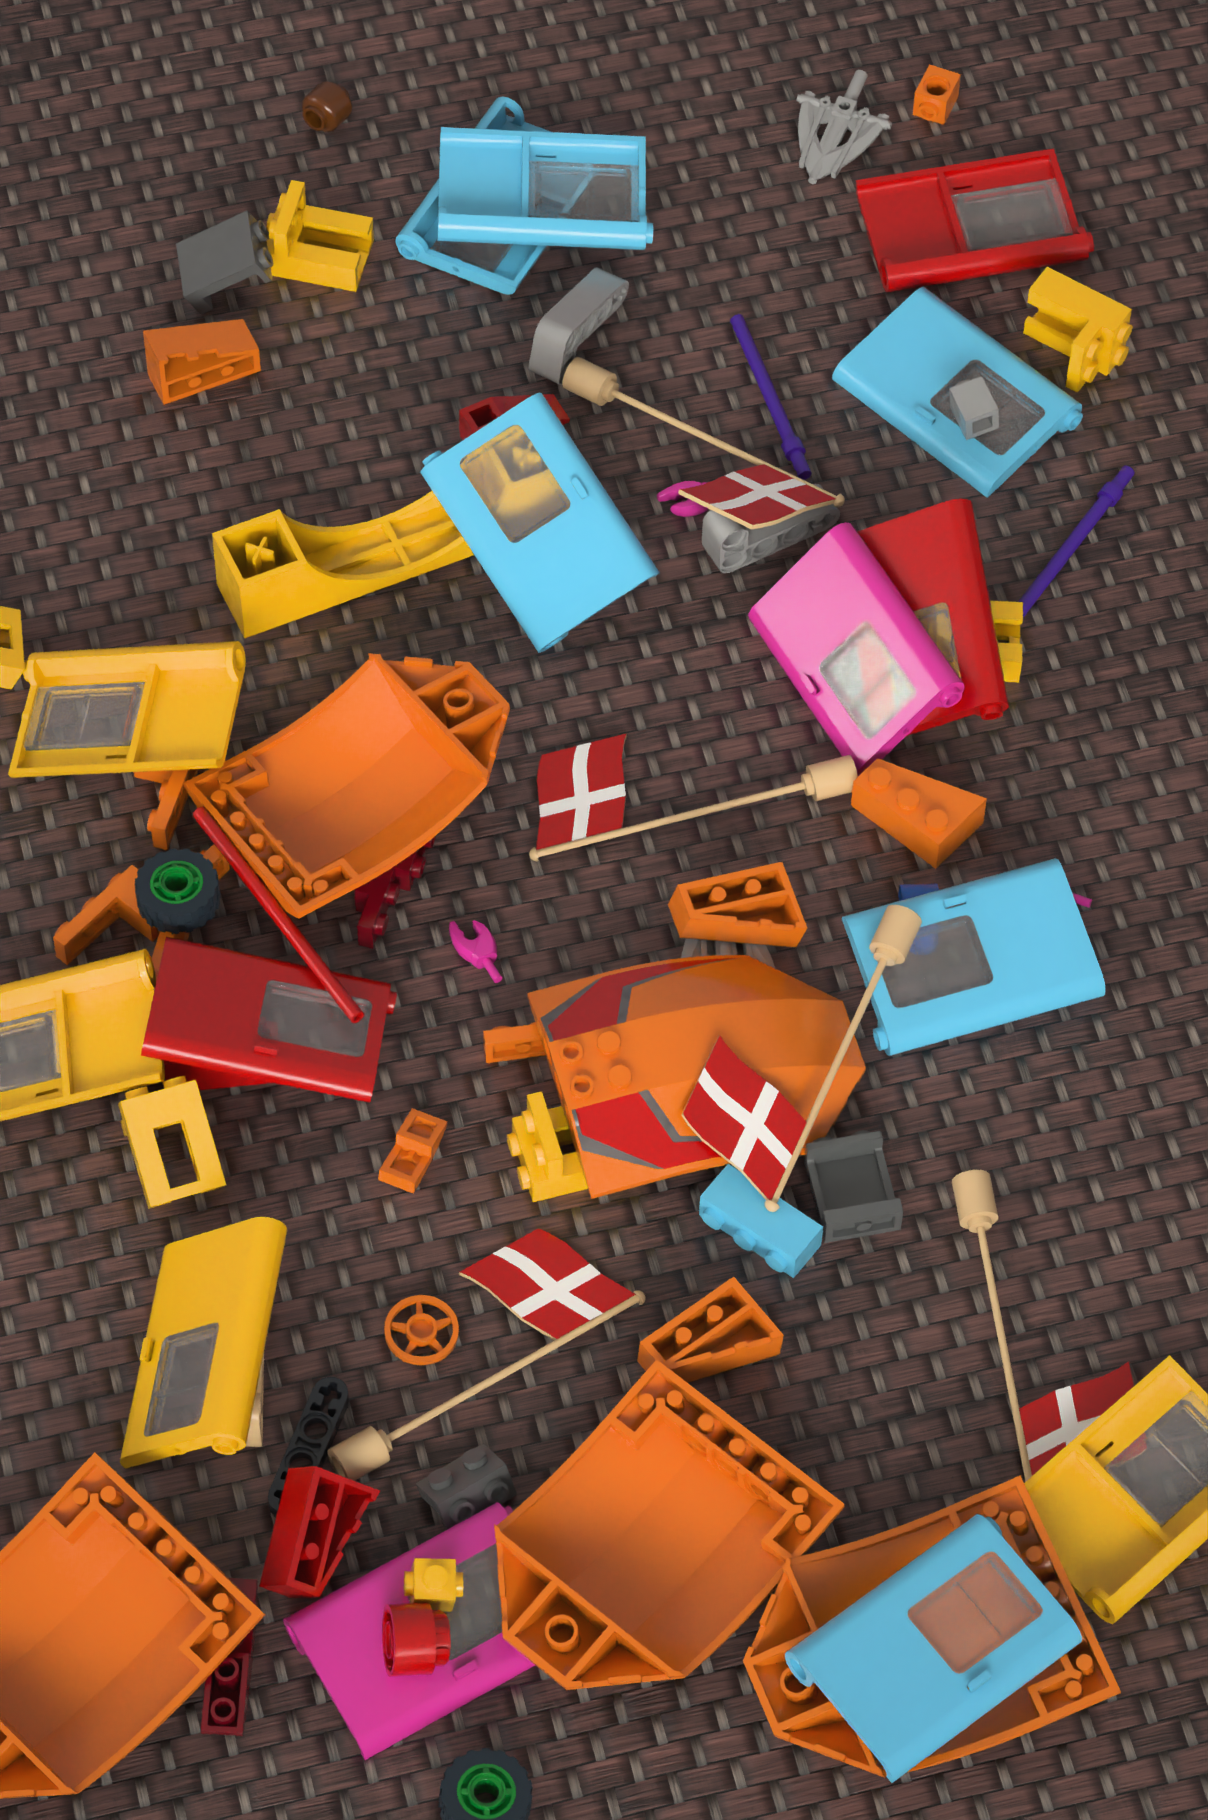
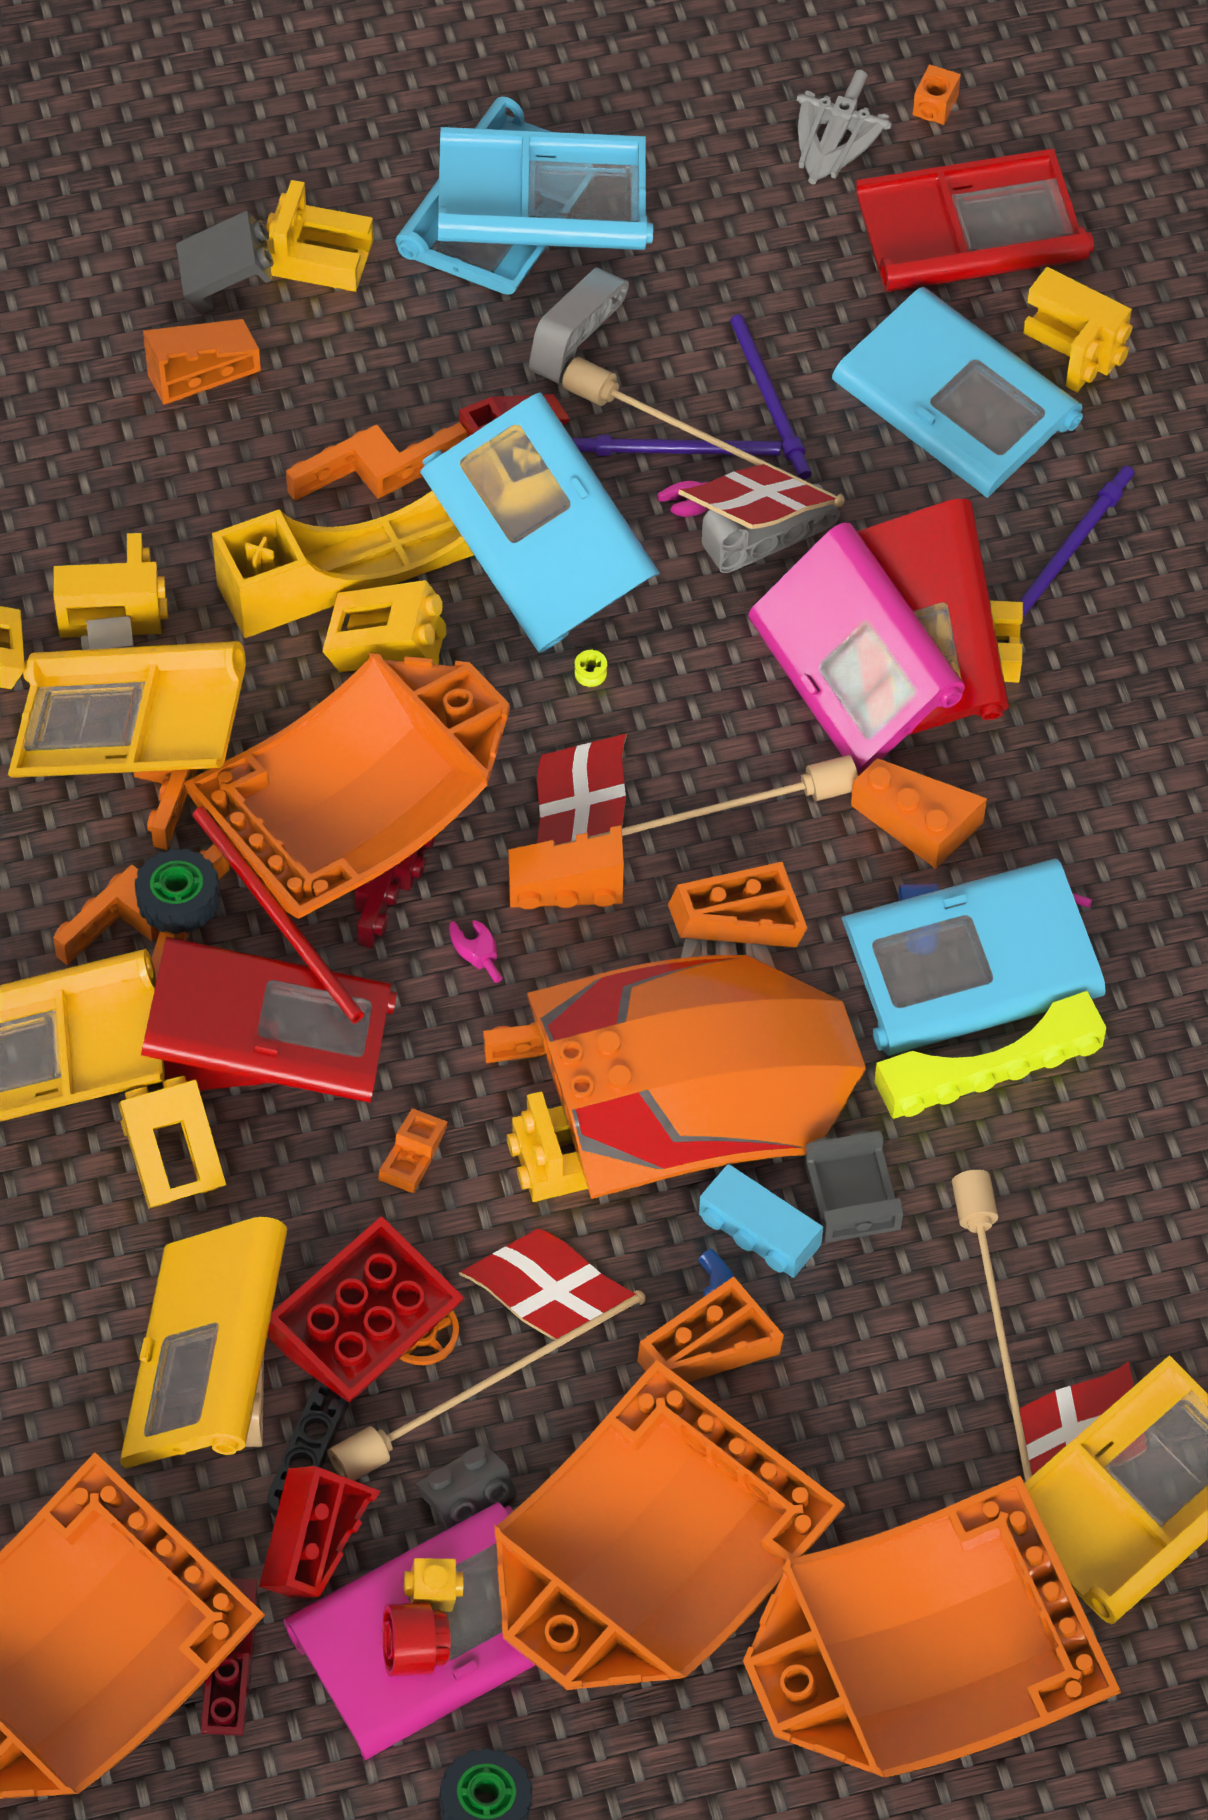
(108, 633): none -> light grey brick
(111, 592): none -> yellow brick
(326, 106): reddish brown head -> none
(362, 1311): none -> red slope
(372, 458): none -> orange bracket
(385, 621): none -> yellow brick
(568, 873): none -> orange wedge
(594, 678): none -> neon yellow bush
(605, 445): none -> dark purple bar
(716, 1268): none -> blue arm
(749, 1117): flag -> none
(921, 1080): none -> neon yellow arch
(928, 1632): medium azure piece -> none
(974, 407): light grey brick -> none

